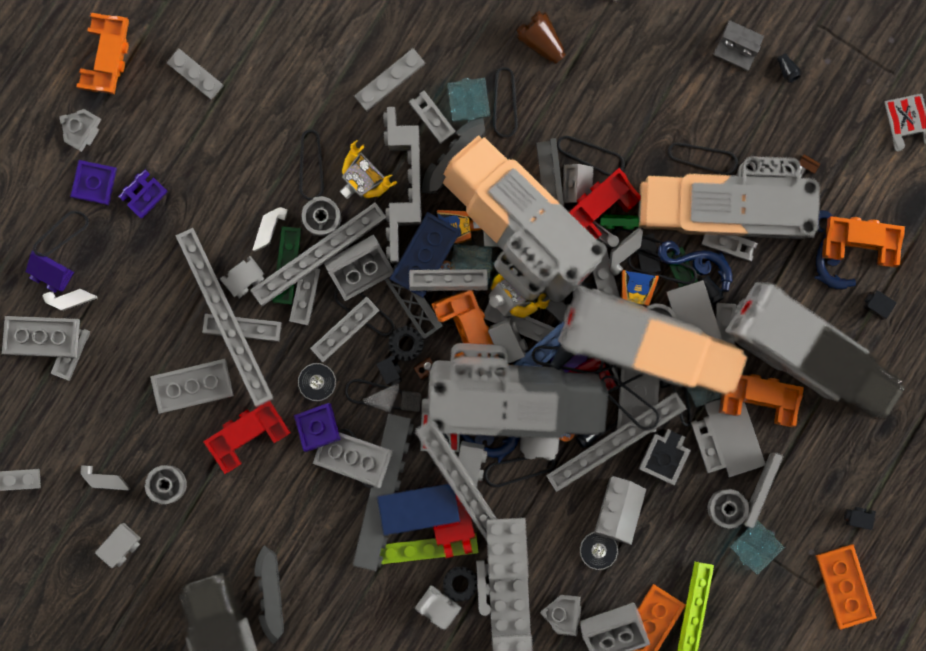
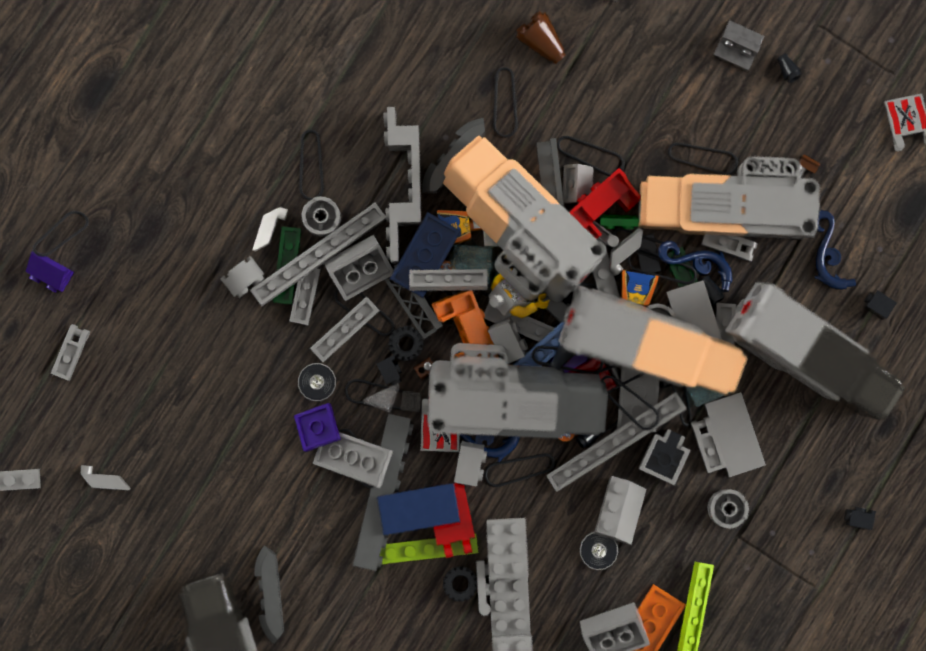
(40, 336): light grey tile -> none
(68, 300): white piece -> none
(79, 128): light grey plate -> none
(93, 182): dark purple tile -> none
(109, 55): orange bracket -> none
(118, 546): light grey brick -> none
(147, 197): dark purple plate -> none
(164, 495): light grey brick -> none
(192, 386): light grey tile -> none
(195, 74): light grey plate -> none
(224, 317): light grey plate -> none
(237, 433): red bracket -> none
(250, 328): light grey plate -> none
(362, 176): torso -> none
(389, 79): light grey plate -> none
(432, 117): light grey plate -> none
(438, 607): light grey brick -> none
(456, 475): light grey plate -> none
(468, 99): clear light blue plate -> none
(539, 447): light grey brick -> none
(564, 614): light grey plate -> none
(757, 547): clear light blue plate -> none
(762, 488): light grey tile -> none
(766, 393): orange bracket -> none
(846, 586): orange tile -> none
(866, 235): orange bracket -> none

